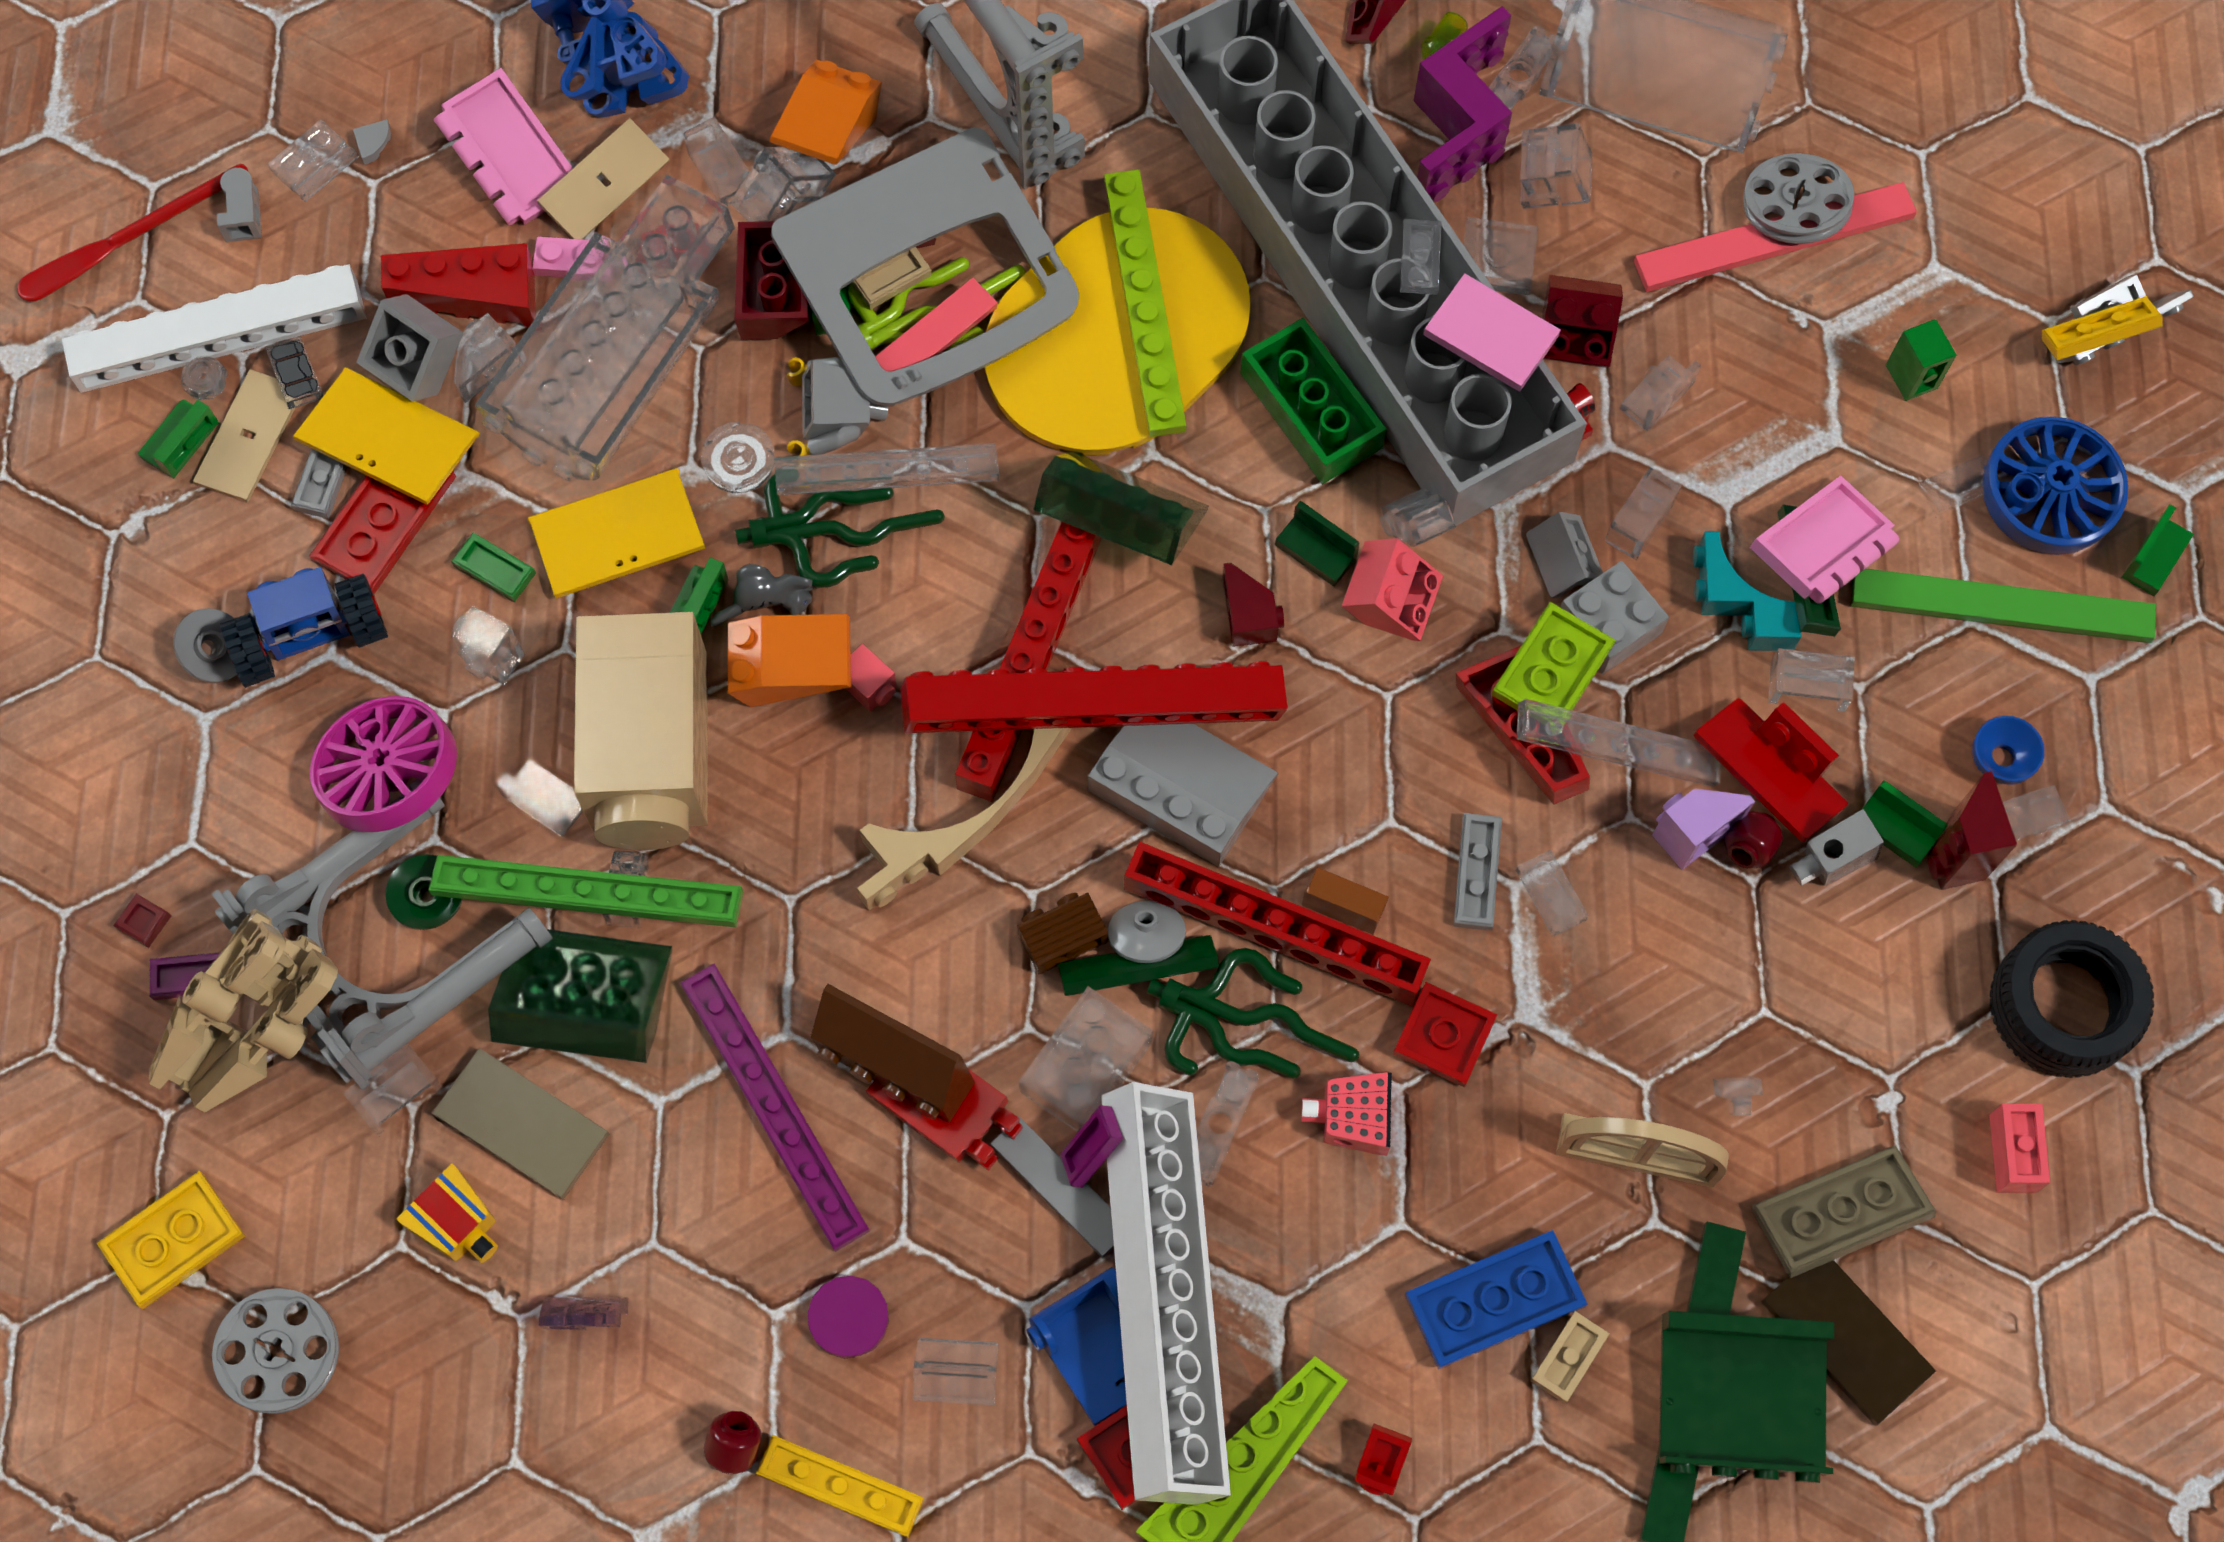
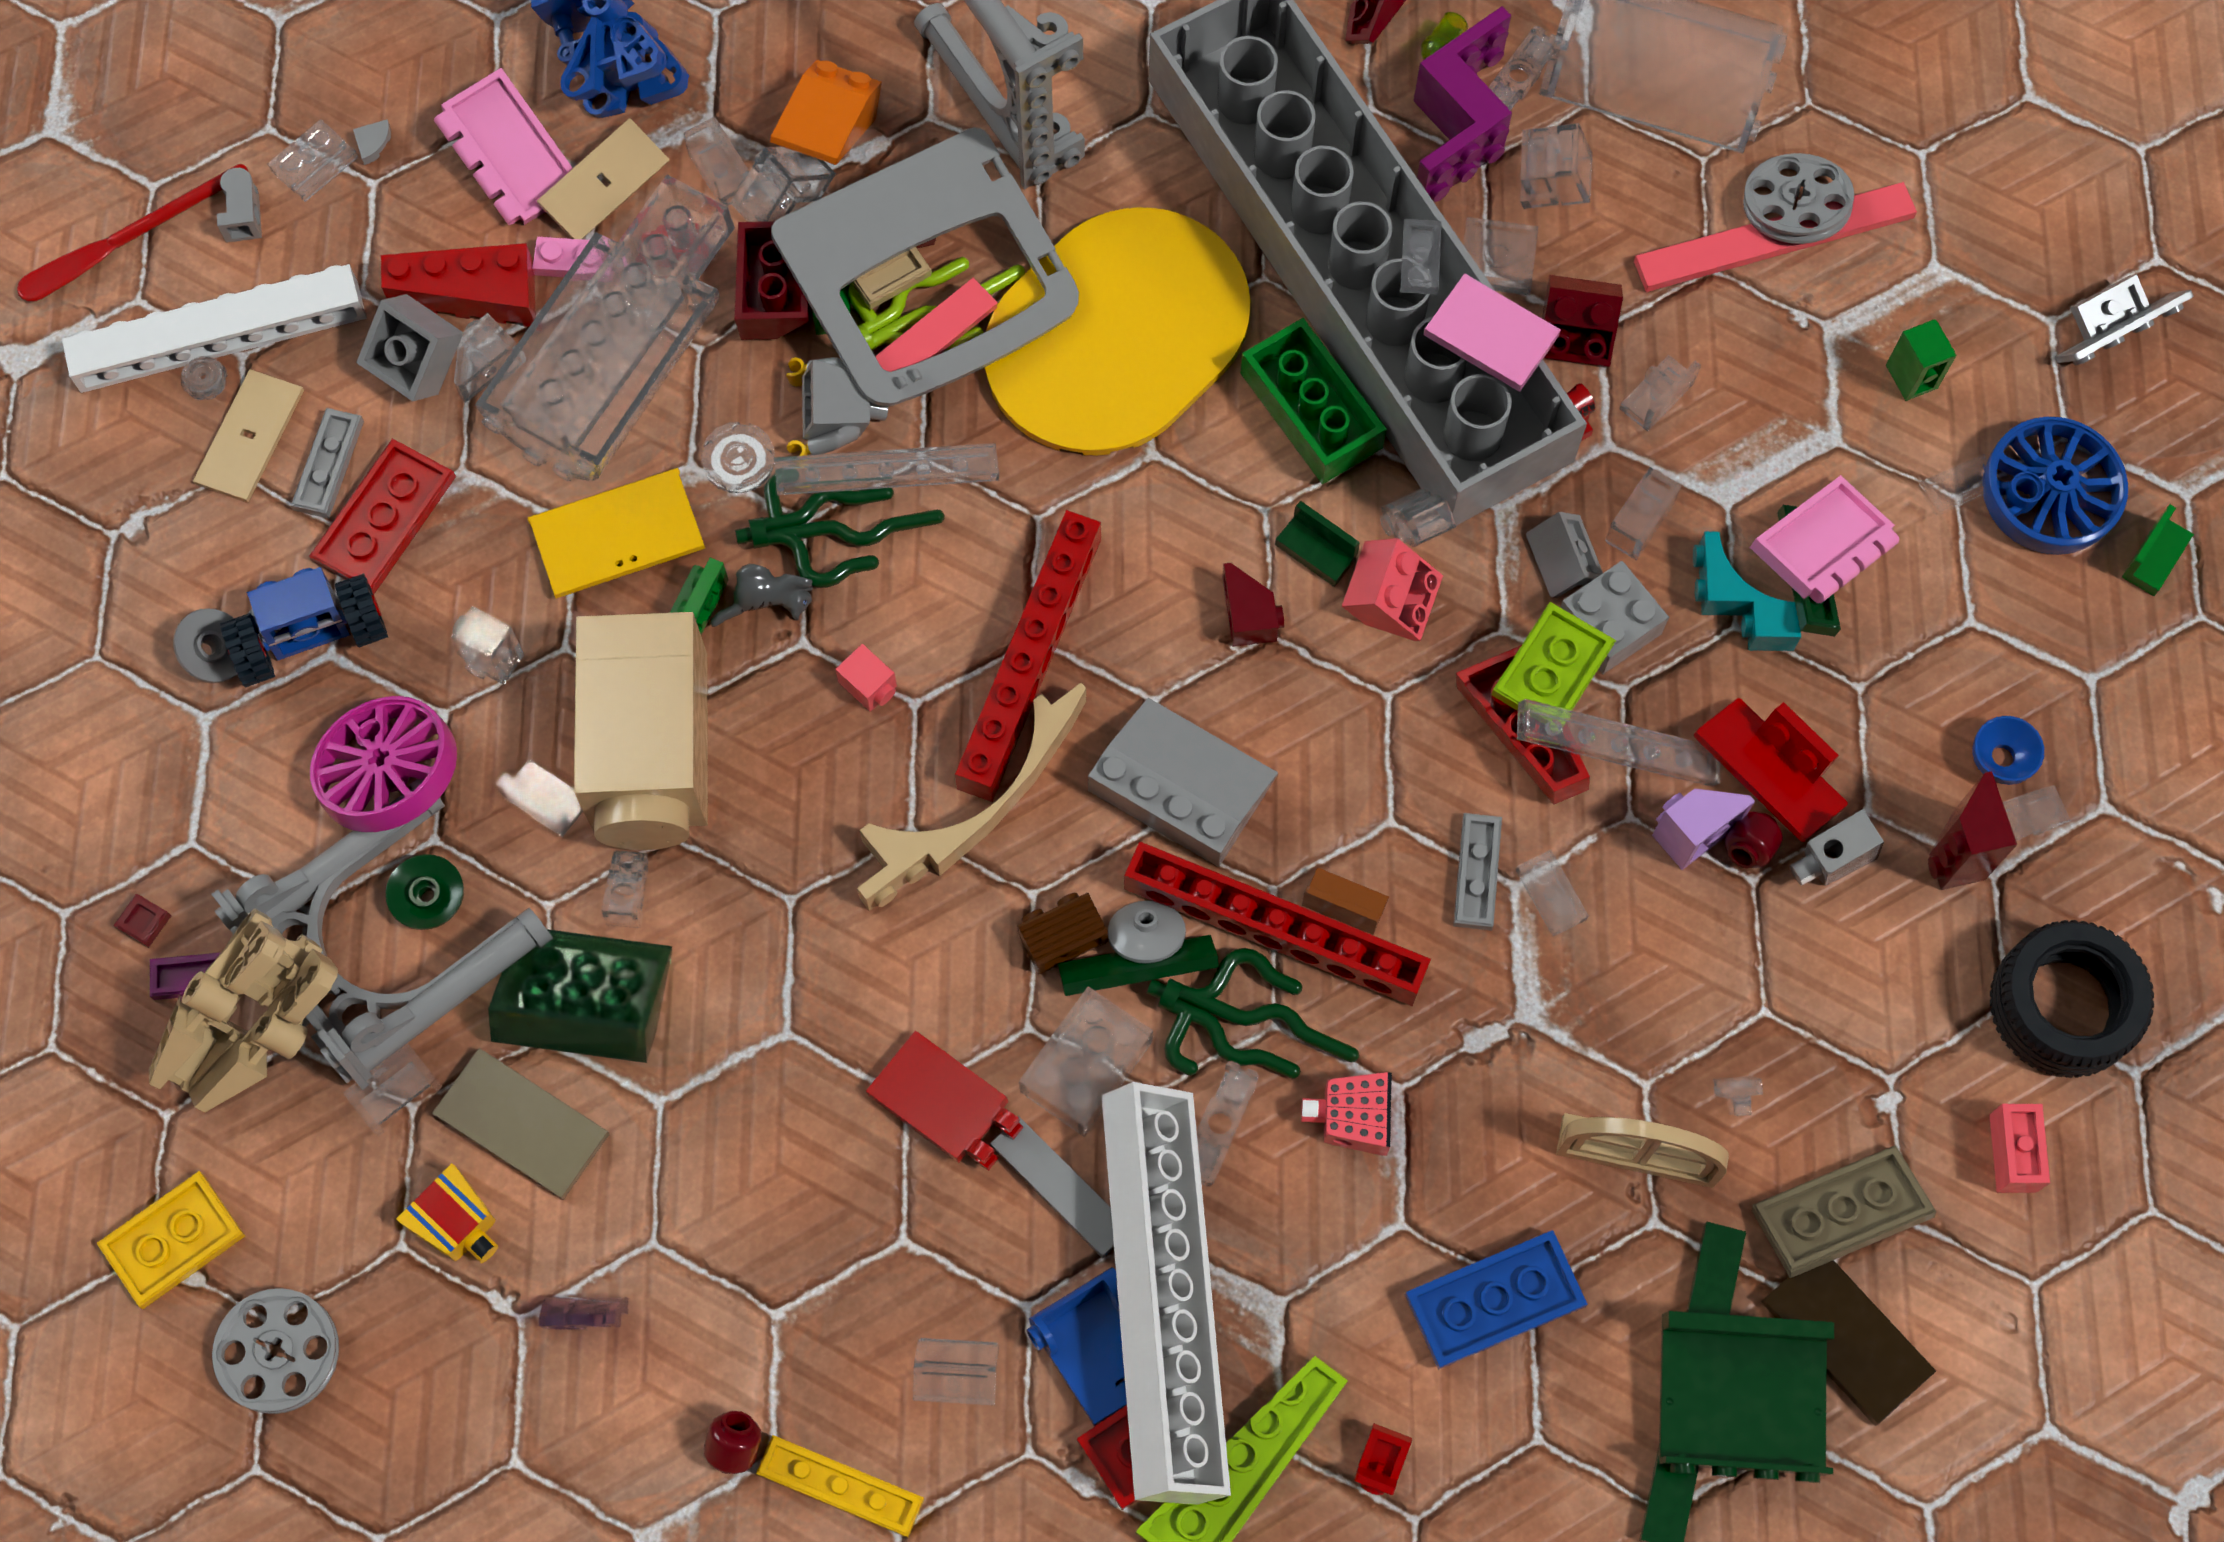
(179, 437): green panel -> none
(294, 372): tile -> none
(395, 437): yellow container -> none
(493, 567): green tile -> none
(586, 891): bright green tile -> none
(775, 1108): magenta tile -> none
(788, 657): orange slope -> none
(848, 1317): magenta tile -> none
(890, 1055): reddish brown slope -> none
(1091, 1146): magenta tile -> none
(1092, 697): red brick -> none
(1118, 506): clear green slope -> none
(1145, 303): lime plate -> none
(1445, 1034): red plate -> none
(1570, 1357): tan plate -> none
(1812, 676): clear panel -> none
(1903, 823): green panel -> none
(2004, 605): bright green tile -> none
(2102, 328): yellow tile -> none

